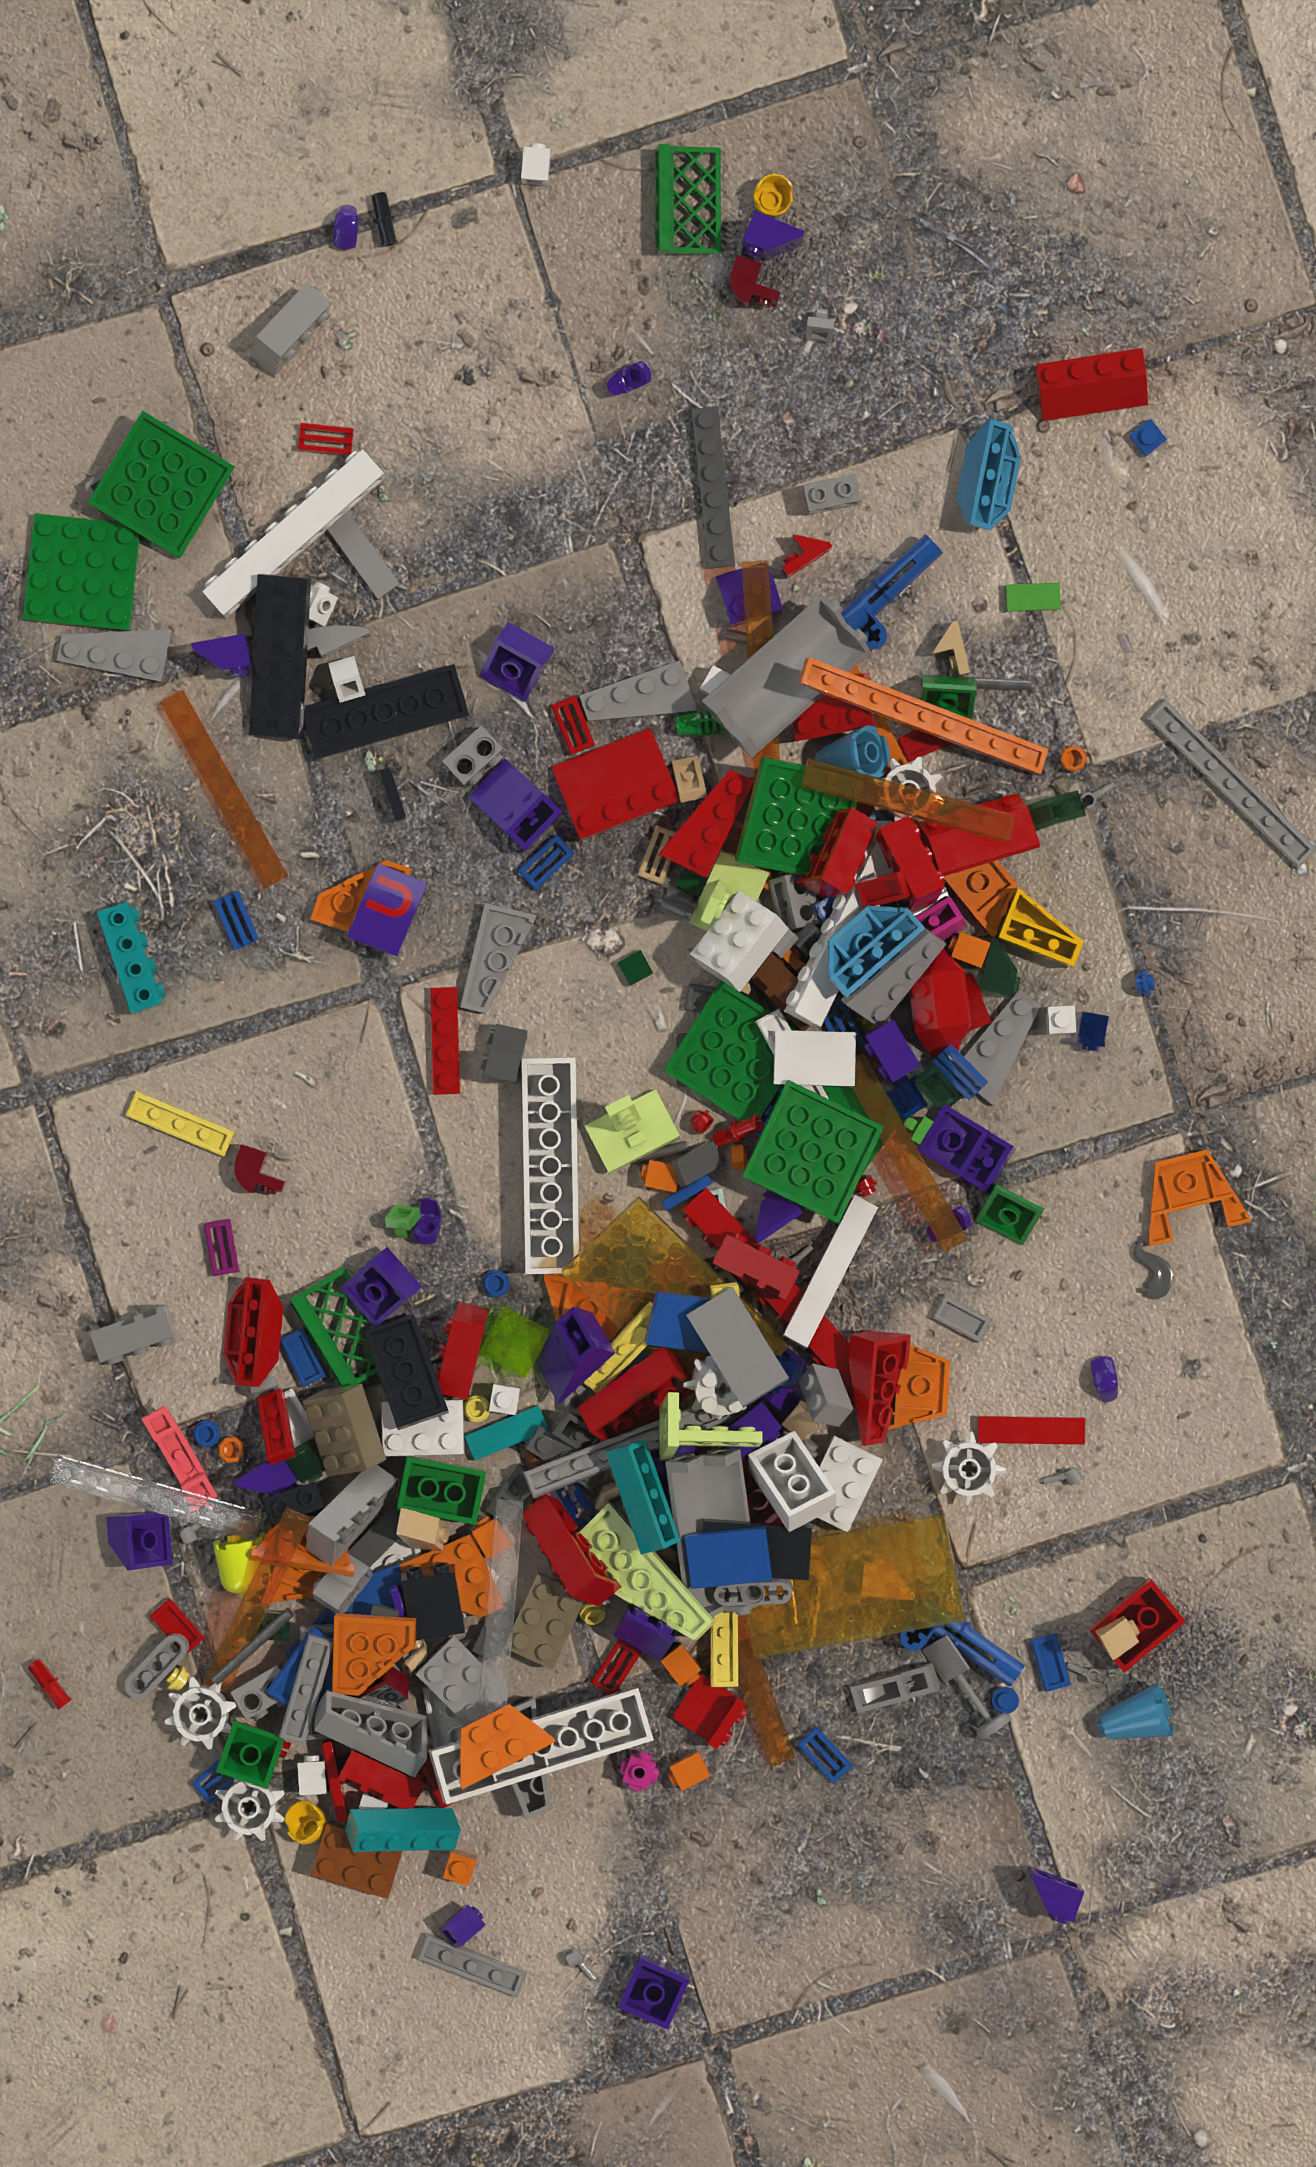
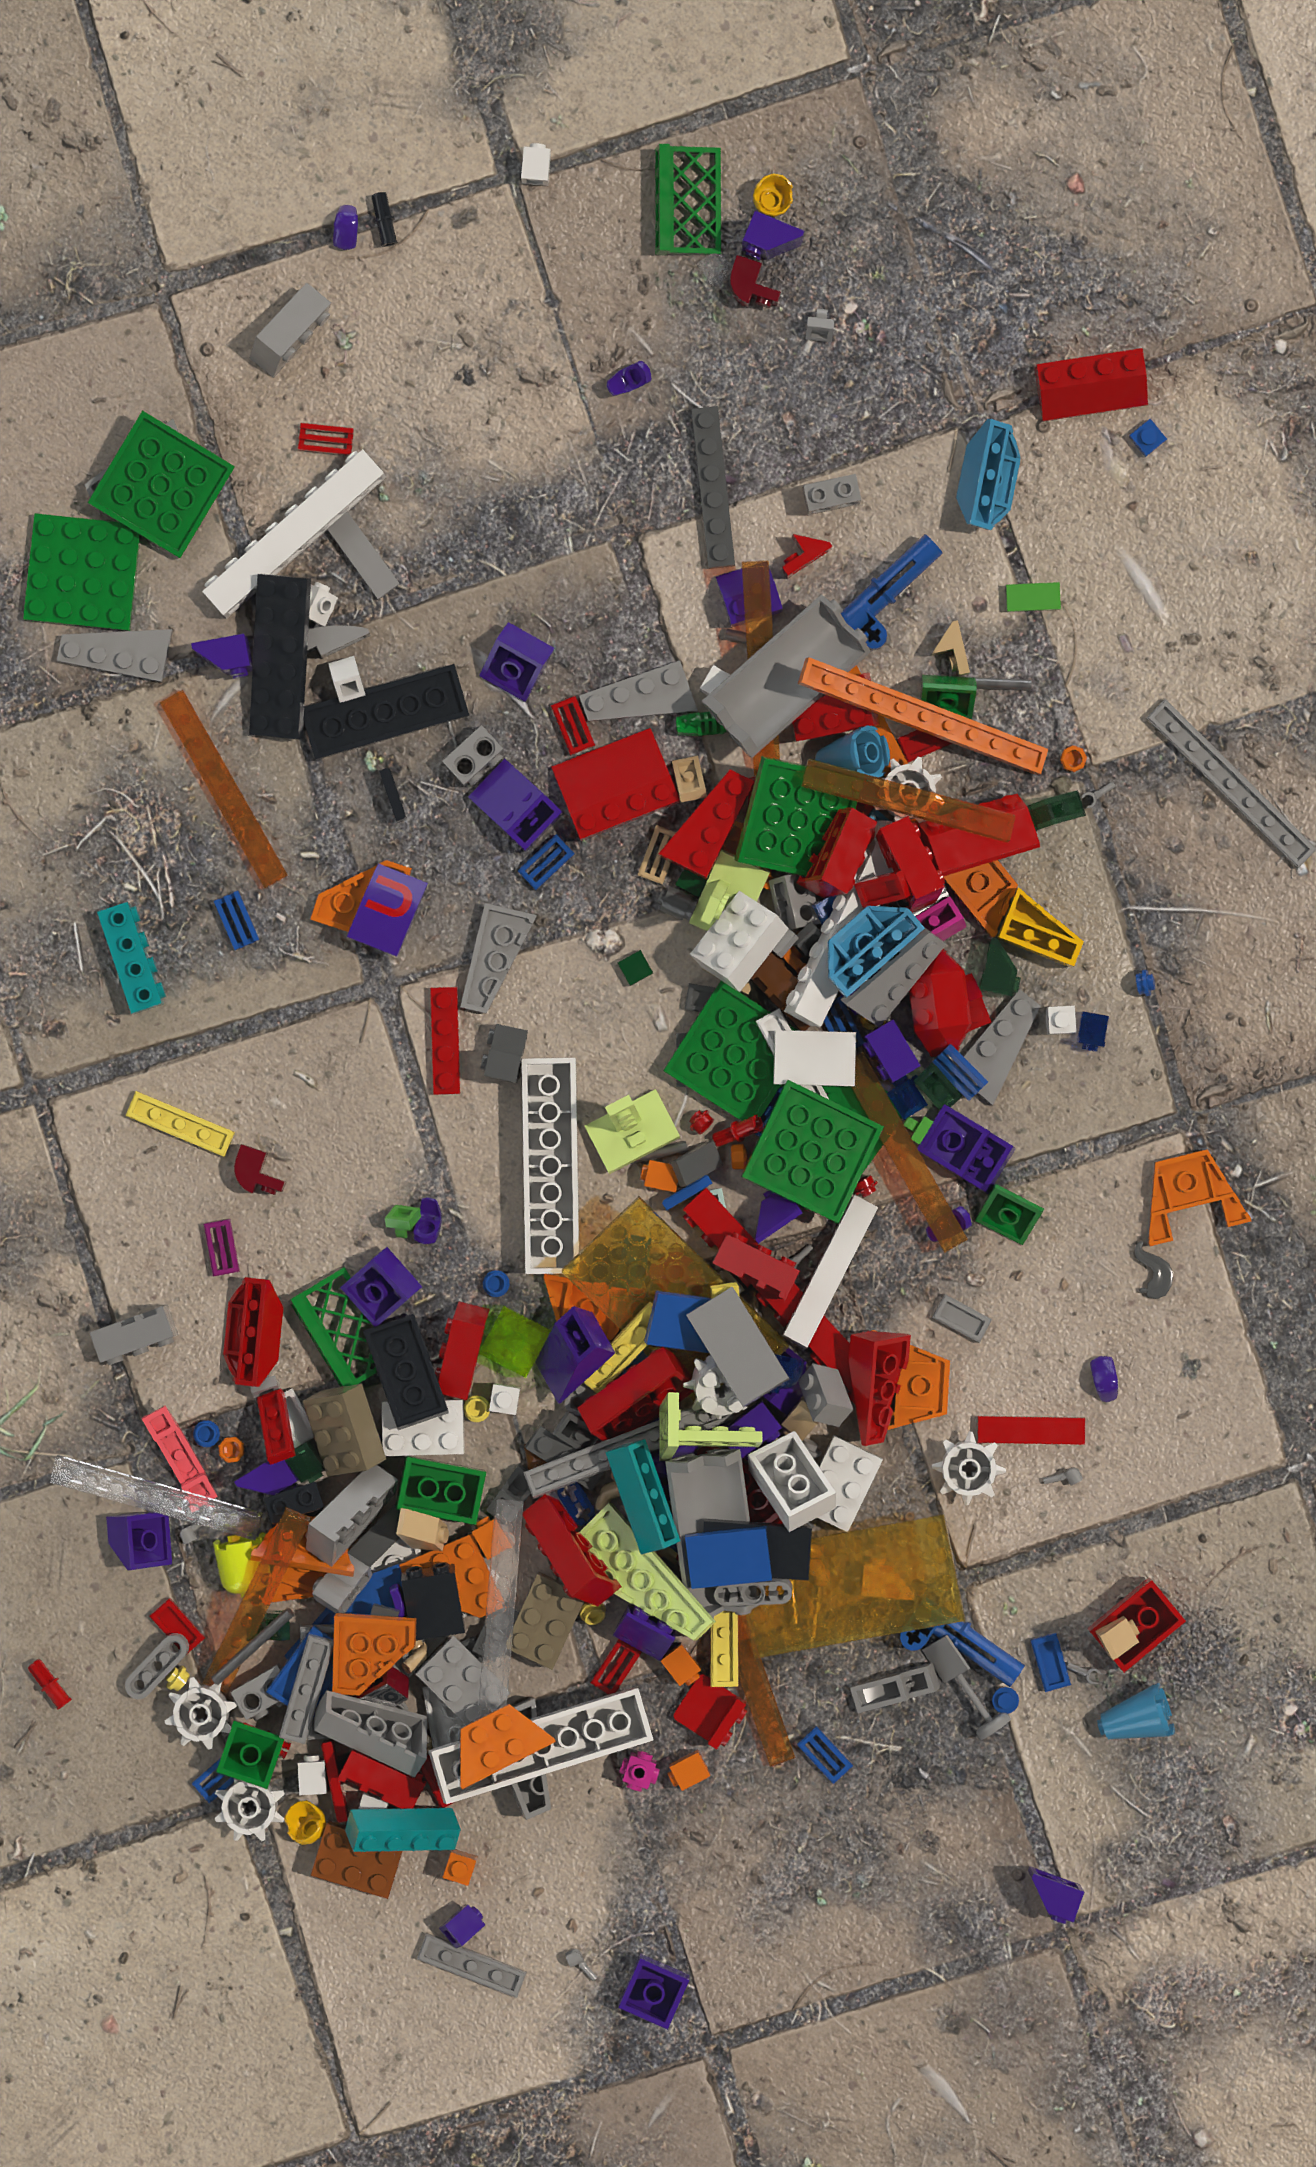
(303, 1357): blue tile -> none
(505, 1433): teal tile -> none
(968, 949): orange brick -> none

